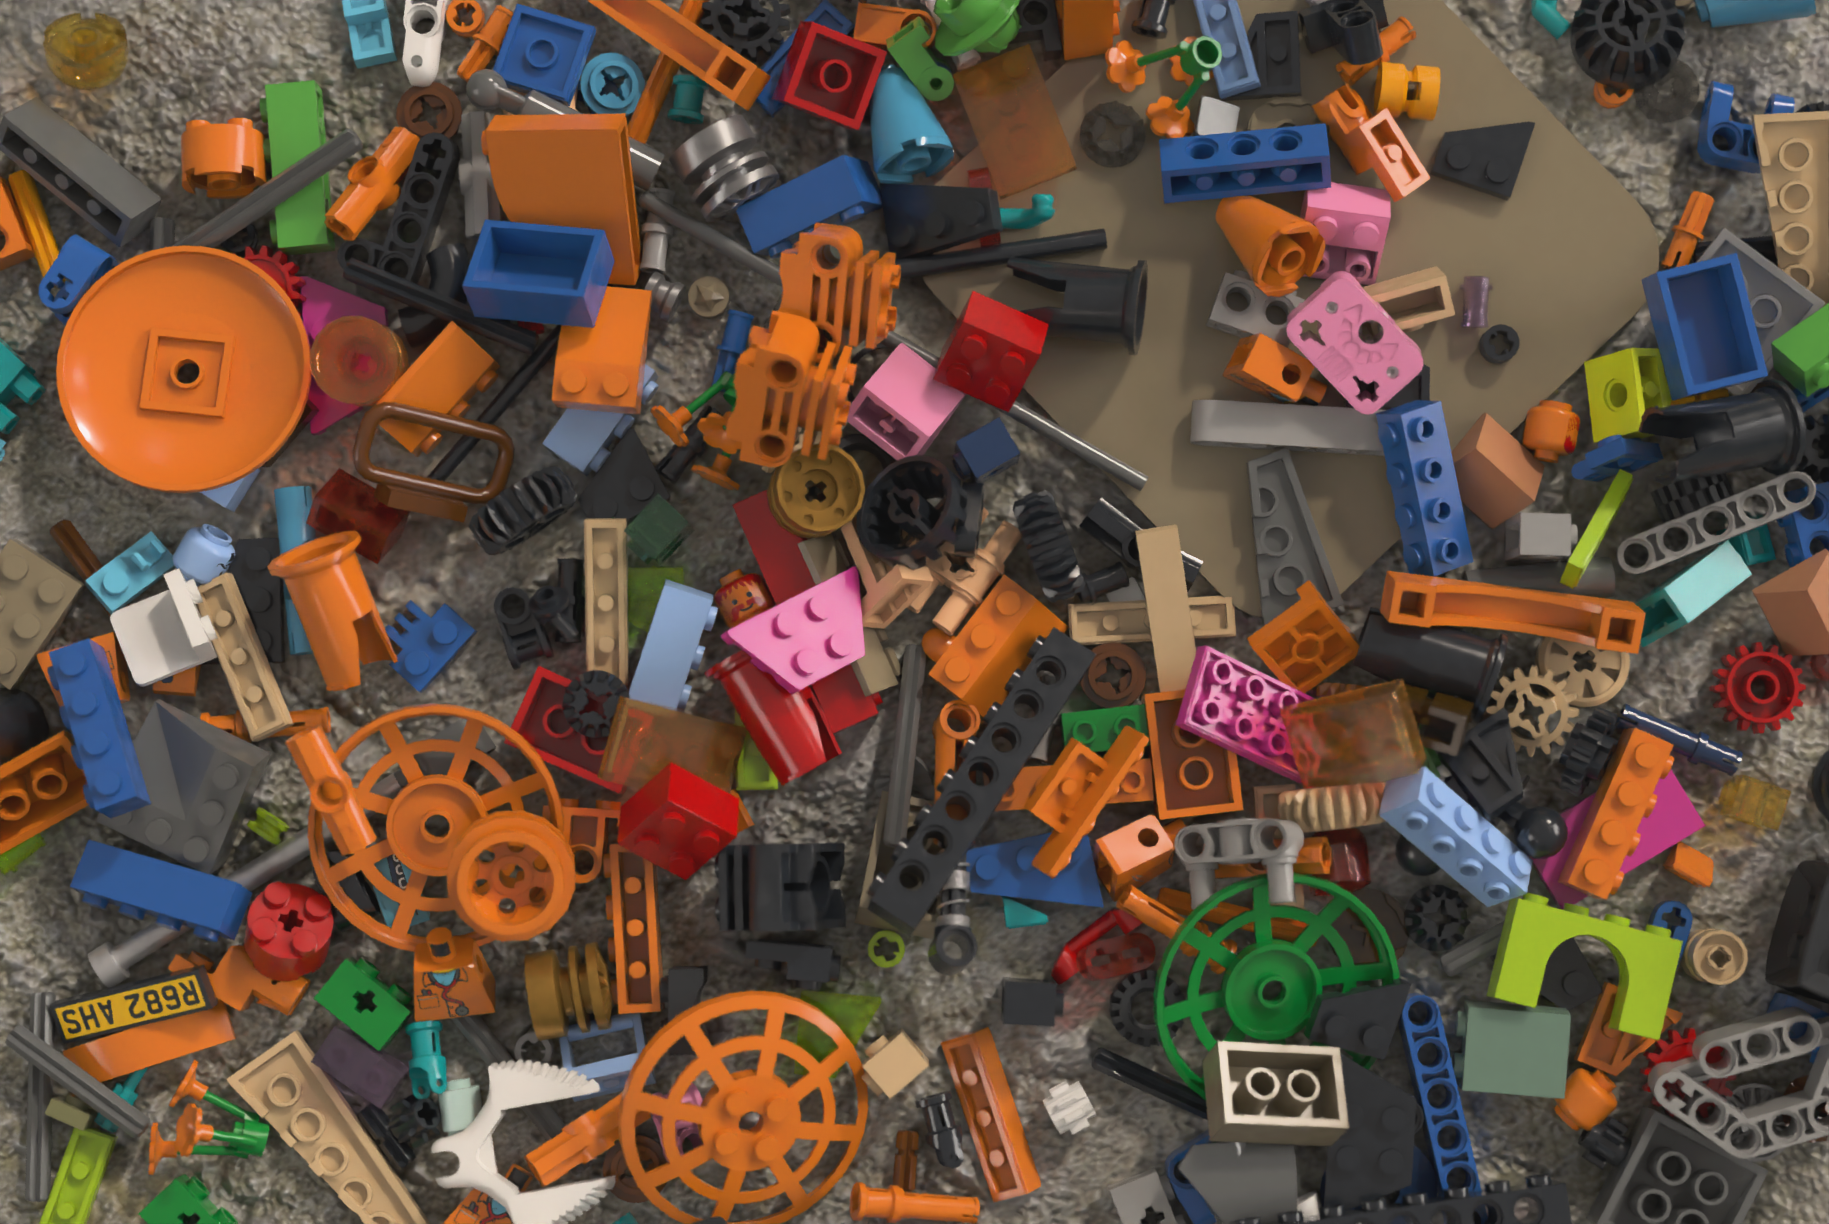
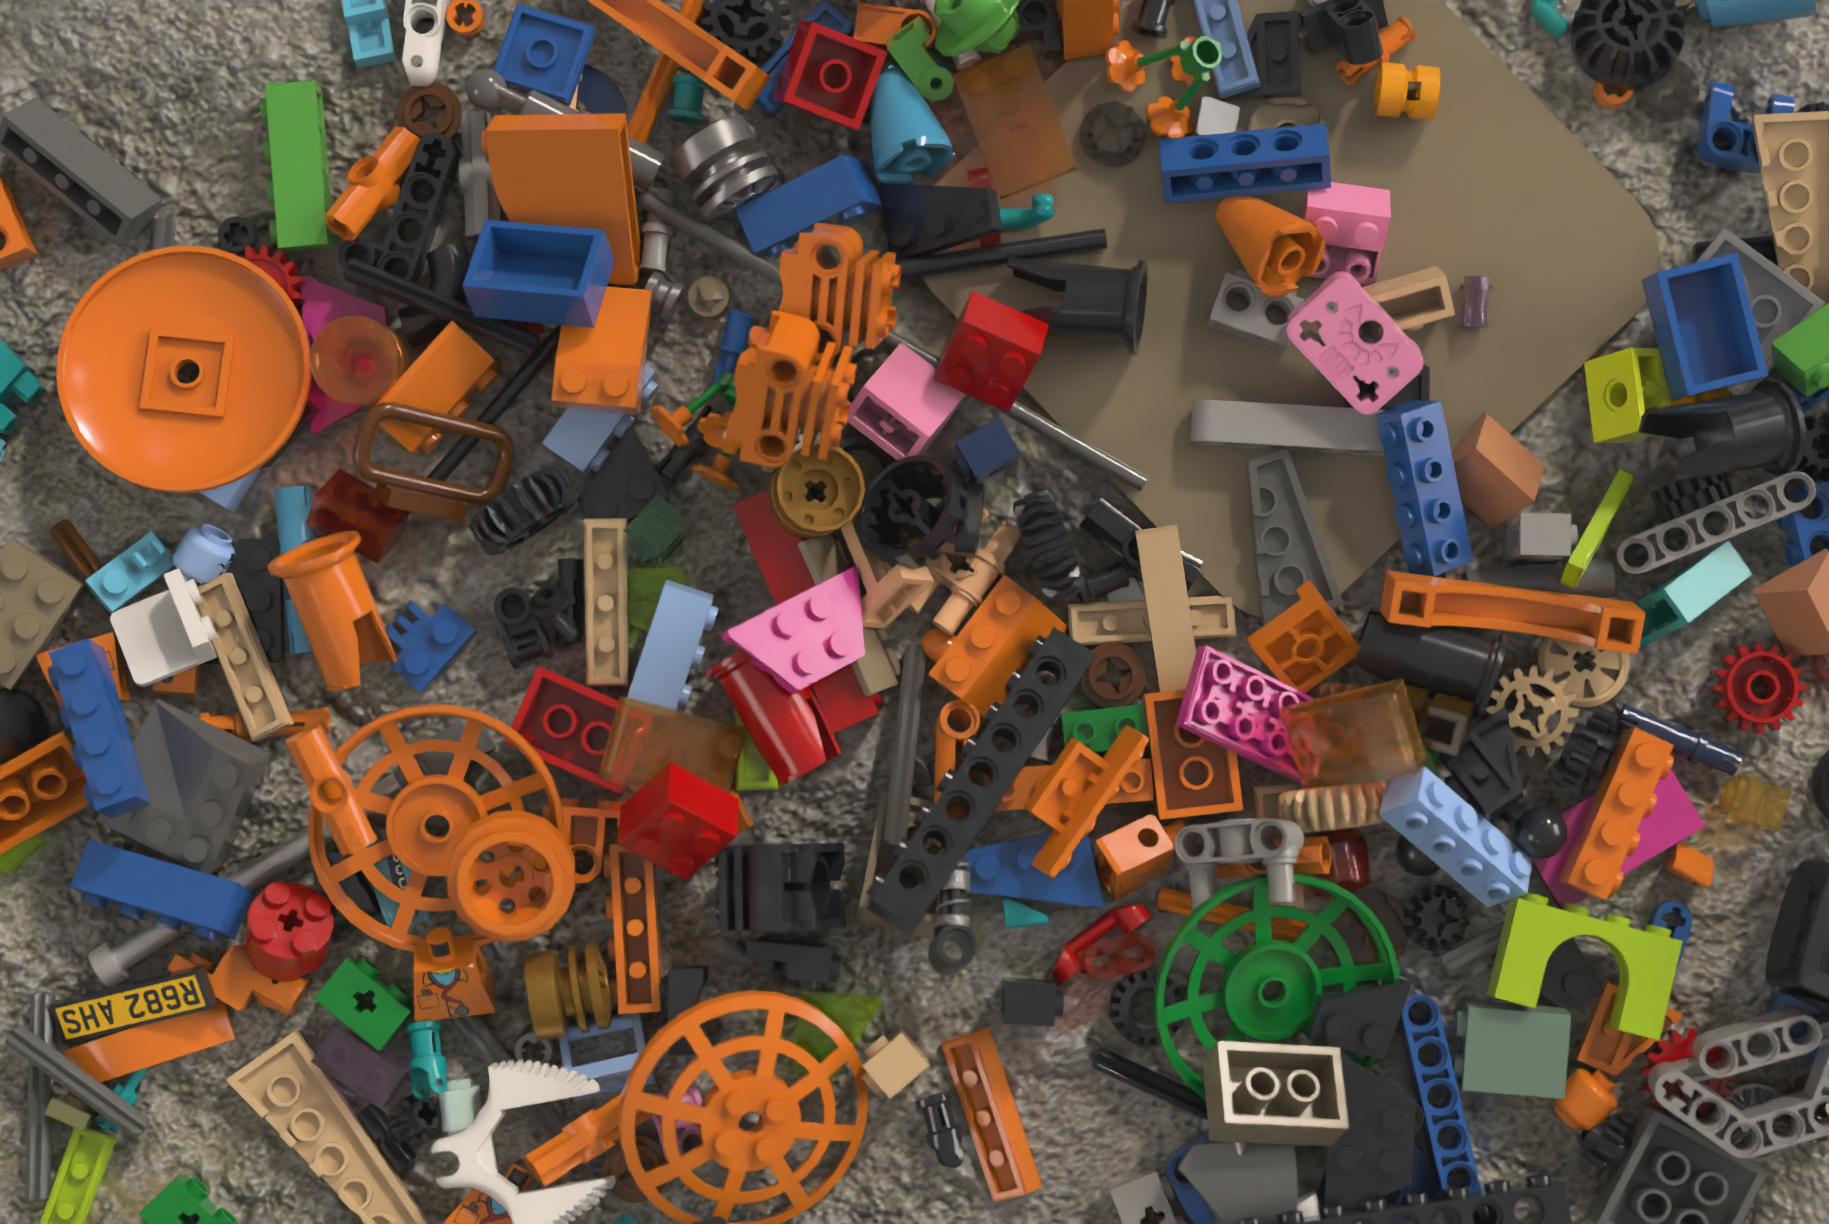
(34, 219): light orange axle -> none
(81, 266): blue piece -> none
(86, 51): clear yellow cylinder -> none
(222, 158): orange brick -> none
(243, 1140): plant -> none
(268, 826): lime bush -> none
(275, 191): dark grey axle -> none
(486, 43): orange axle -> none
(576, 699): black gear -> none
(613, 66): dark azure gear -> none
(742, 597): head -> none
(880, 960): lime bush -> none
(896, 1204): orange pin -> none
(906, 1160): reddish brown axle -> none
(1069, 1107): white gear -> none
(1165, 921): orange pin -> none
(1259, 367): orange torso -> none
(1371, 141): orange plate -> none
(1484, 157): black wing -> none
(1488, 350): black bush -> none
(1551, 430): orange head -> none
(1616, 454): blue hinge -> none
(1688, 230): orange axle -> none
(1714, 956): tan wheel -> none
(1753, 545): teal slope -> none

